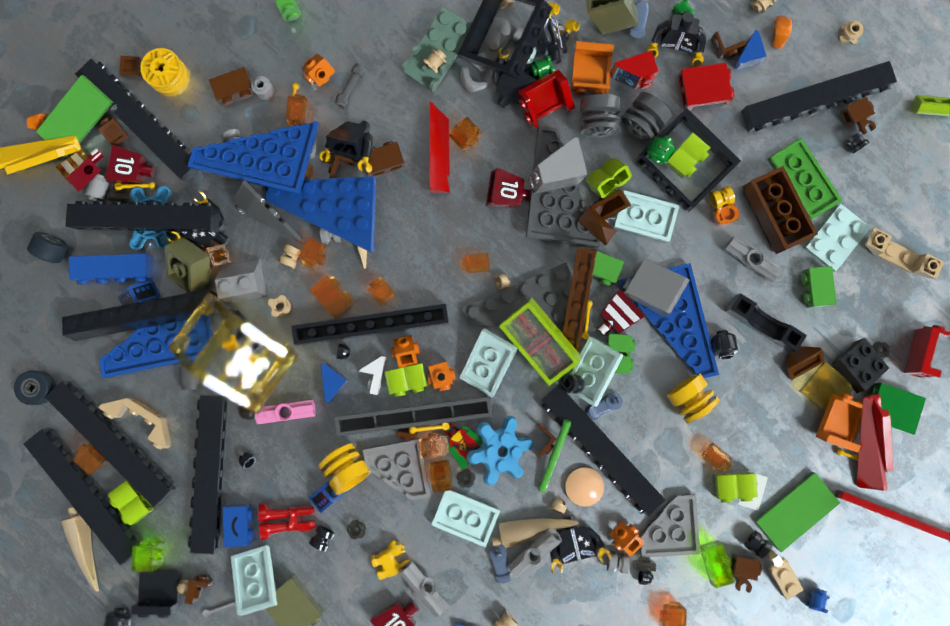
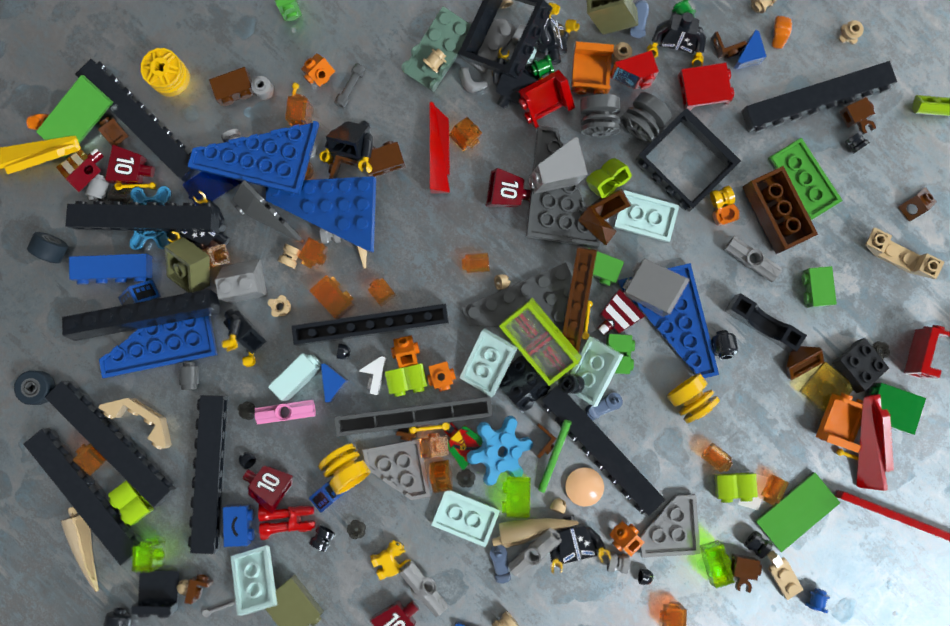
(130, 66): reddish brown plate -> none
(210, 184): none -> clear blue piece
(268, 486): none -> dark red torso
(285, 357): clear yellow windscreen -> none
(295, 376): none -> light aqua brick
(517, 497): none -> clear neon green brick
(523, 384): none -> black bracket
(621, 47): none -> tan brick
(644, 564): clear smoke plate -> none
(661, 149): green head -> none
(688, 155): lime brick -> none
(774, 490): none -> clear orange brick
(837, 237): light aqua plate -> none
(922, 200): none -> reddish brown bracket

